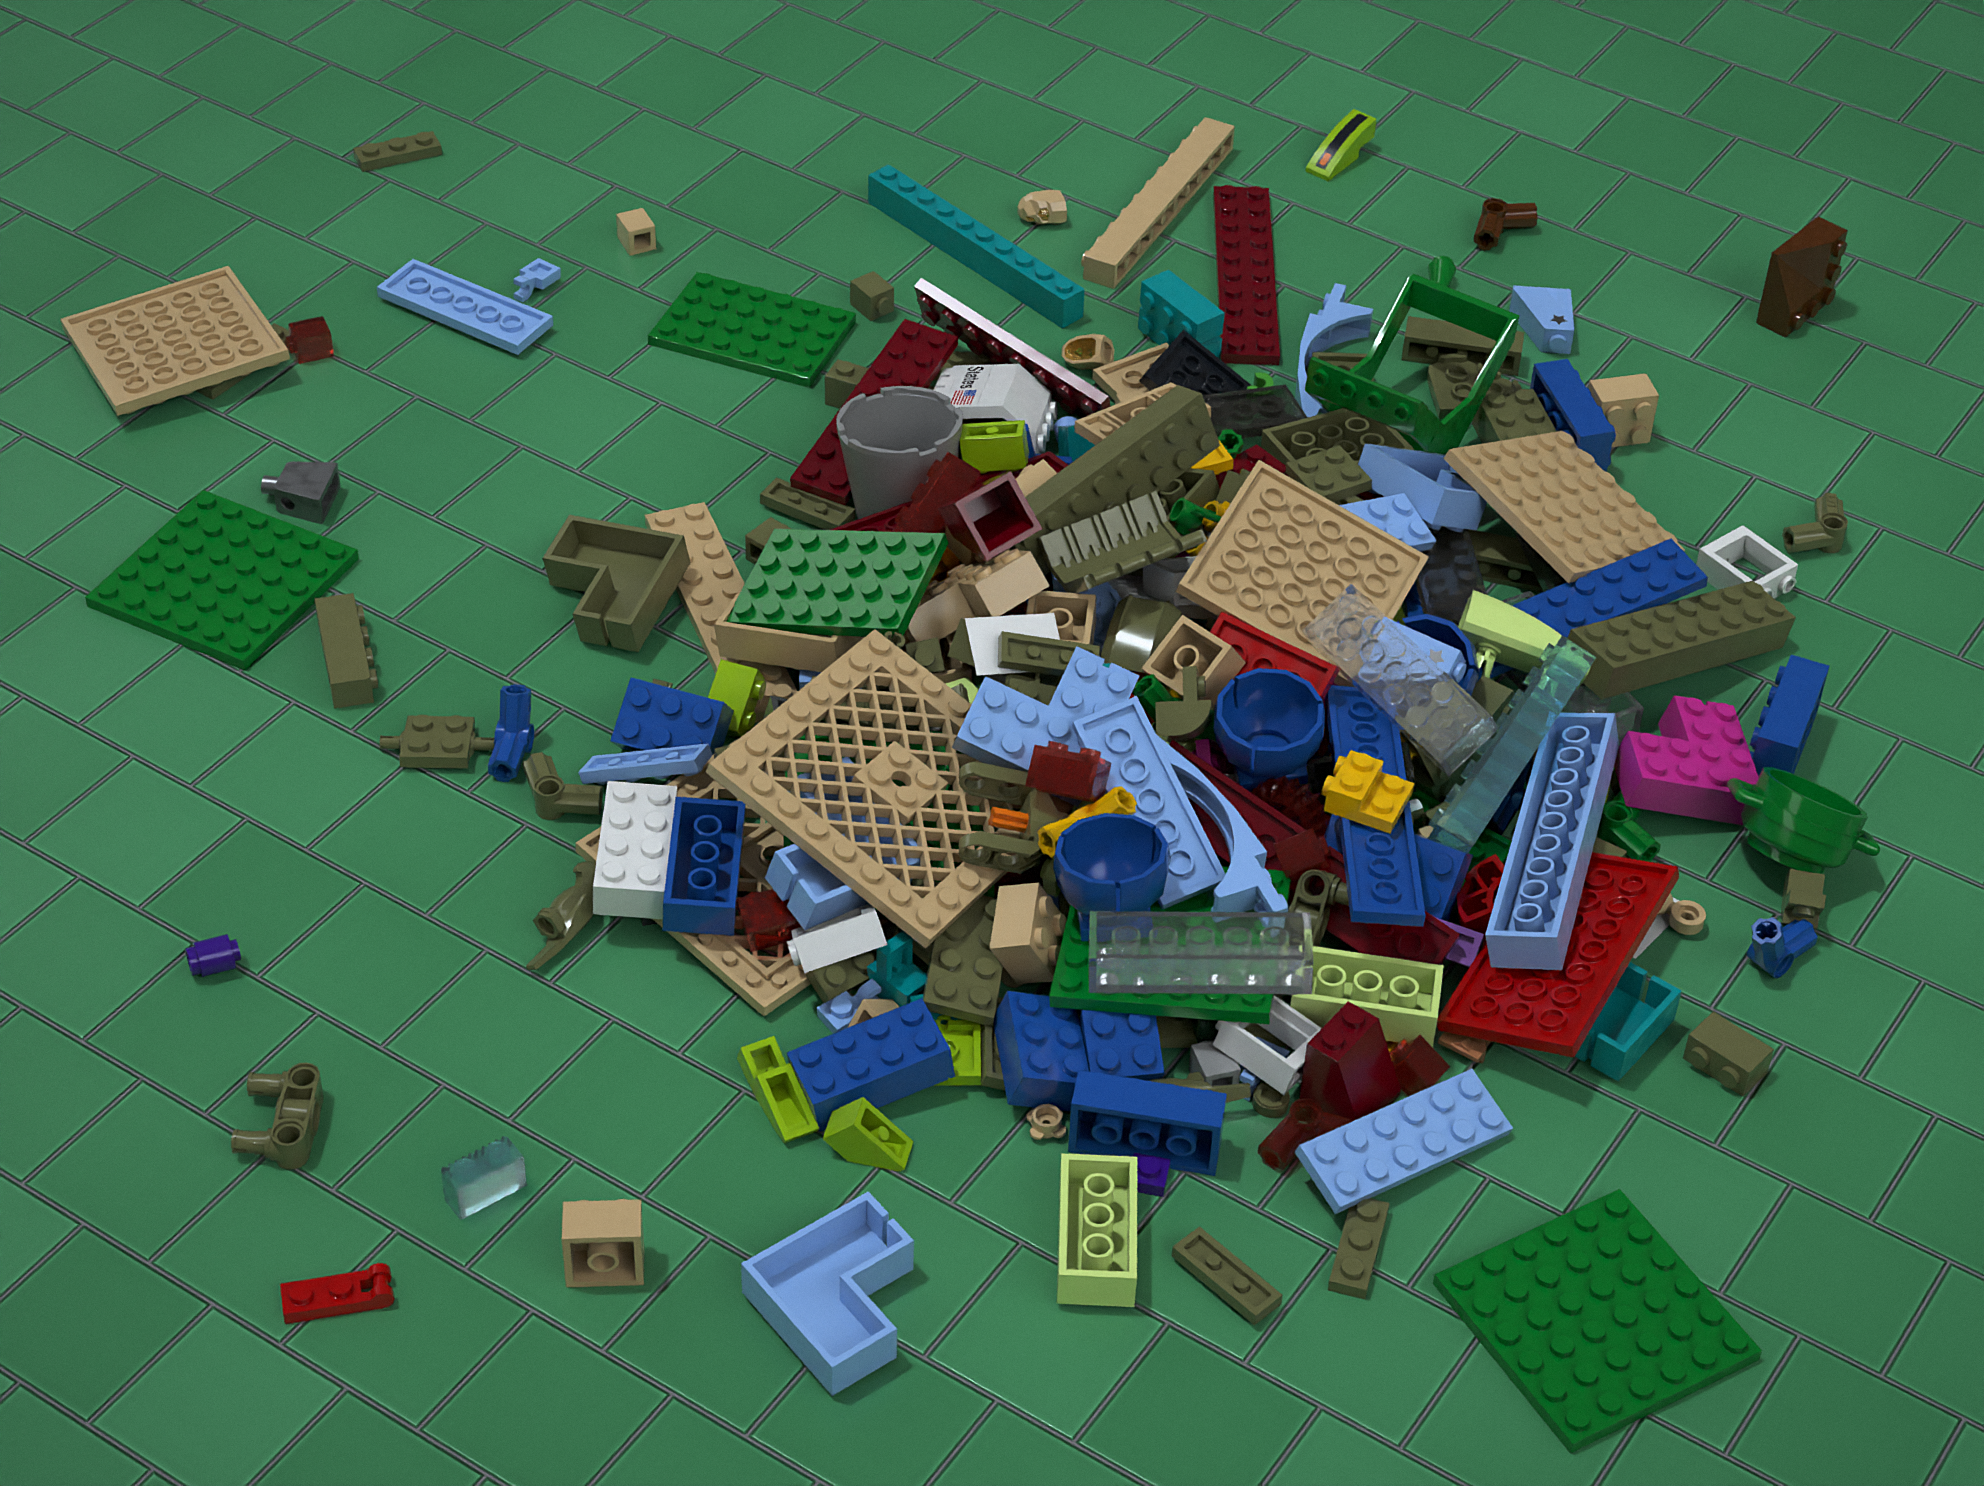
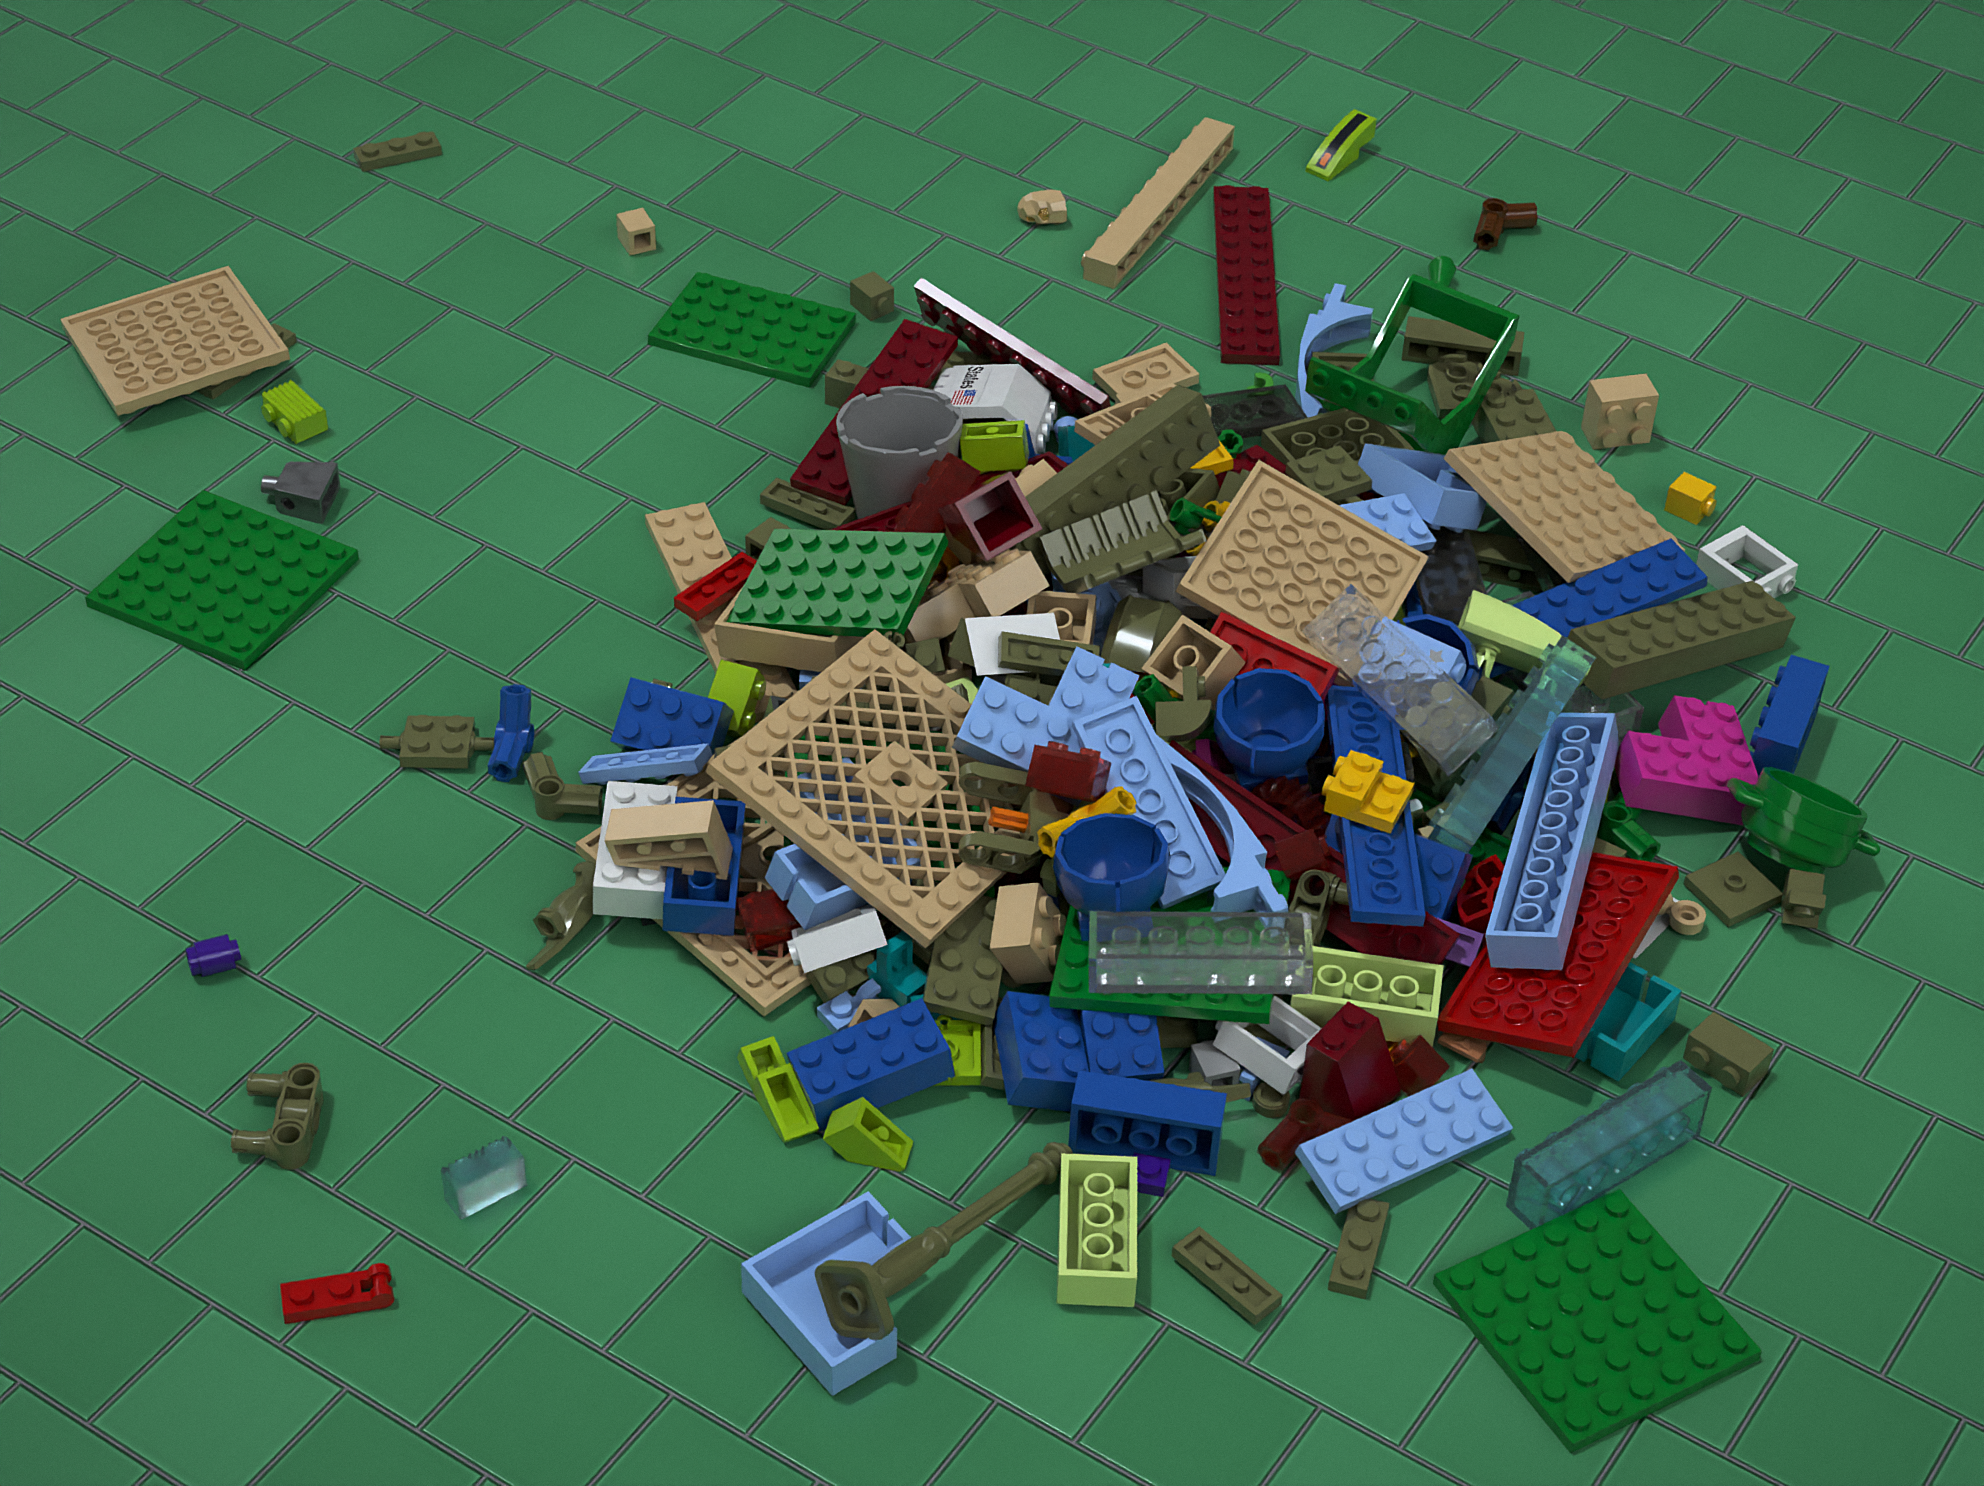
(294, 412): none -> lime brick
(310, 340): clear red brick -> none
(344, 650): olive brick -> none
(465, 306): light blue plate -> none
(535, 275): light blue plate -> none
(603, 1243): tan brick -> none
(624, 576): olive piece -> none
(670, 836): none -> tan wedge
(715, 587): none -> red plate
(858, 1292): none -> olive piece
(976, 246): teal brick -> none
(1046, 1122): tan plate -> none
(1088, 351): tan rock -> none
(1175, 306): teal piece -> none
(1193, 367): black plate -> none
(1545, 316): light blue slope -> none
(1573, 409): blue brick -> none
(1608, 1145): none -> clear light blue brick
(1690, 498): none -> yellow brick
(1733, 889): none -> olive plate
(1777, 947): blue piece -> none
(1802, 276): reddish brown slope -> none
(1825, 533): olive piece -> none

